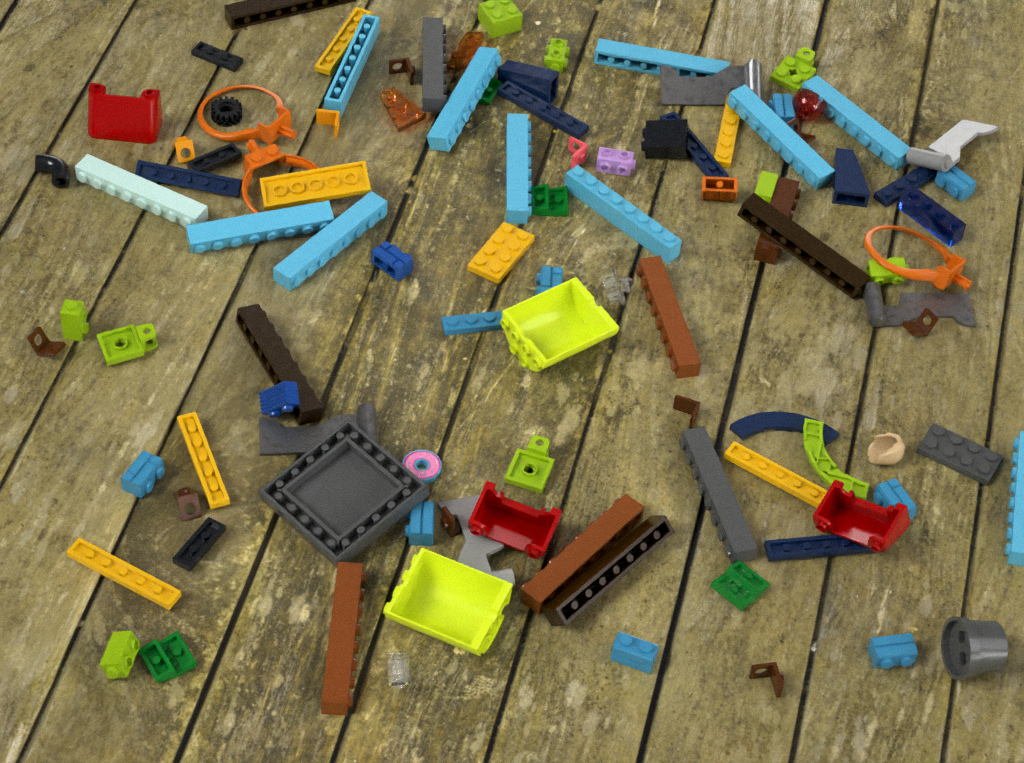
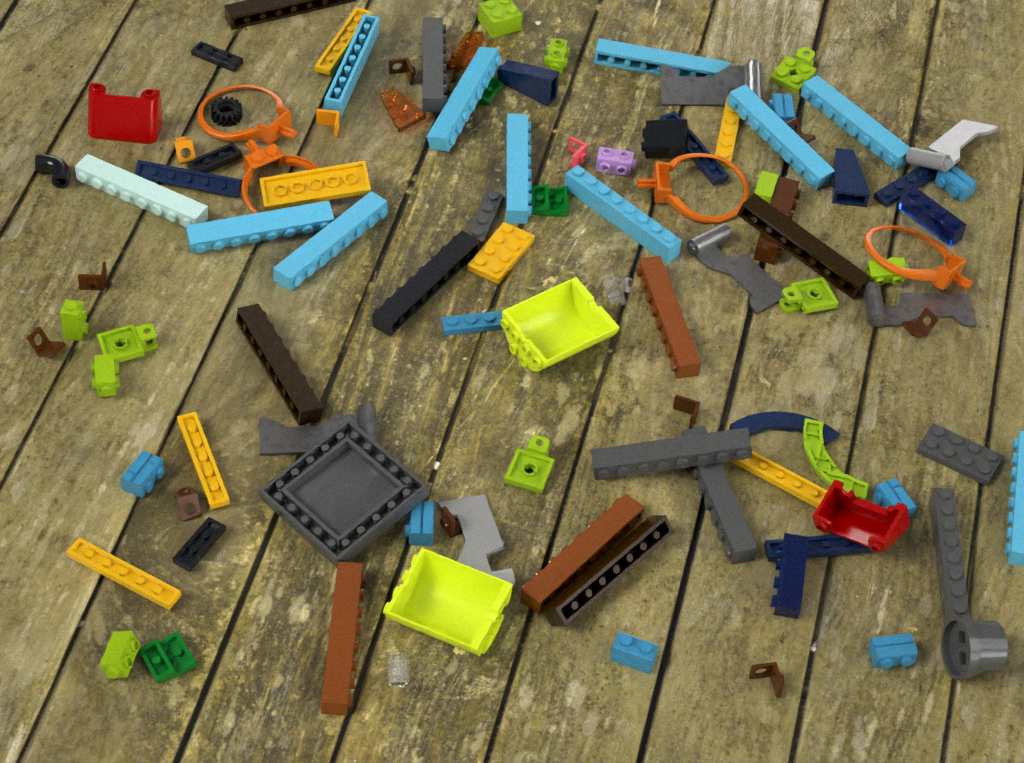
(93, 282): none -> reddish brown bracket
(105, 375): none -> lime brick
(279, 399): blue brick -> none
(392, 260): blue brick -> none
(425, 283): none -> black brick
(425, 458): tile -> none
(486, 215): none -> dark grey plate
(513, 522): red windscreen -> none
(543, 109): dark blue plate -> none
(548, 278): dark azure brick -> none
(663, 193): none -> orange brick
(671, 453): none -> dark grey brick
(719, 188): orange brick -> none
(740, 585): green slope -> none
(751, 277): none -> flat silver door
(790, 575): none -> clear blue brick
(801, 297): none -> lime plate
(807, 105): clear red cylinder -> none
(886, 449): tan hair -> none
(948, 554): none -> dark grey brick

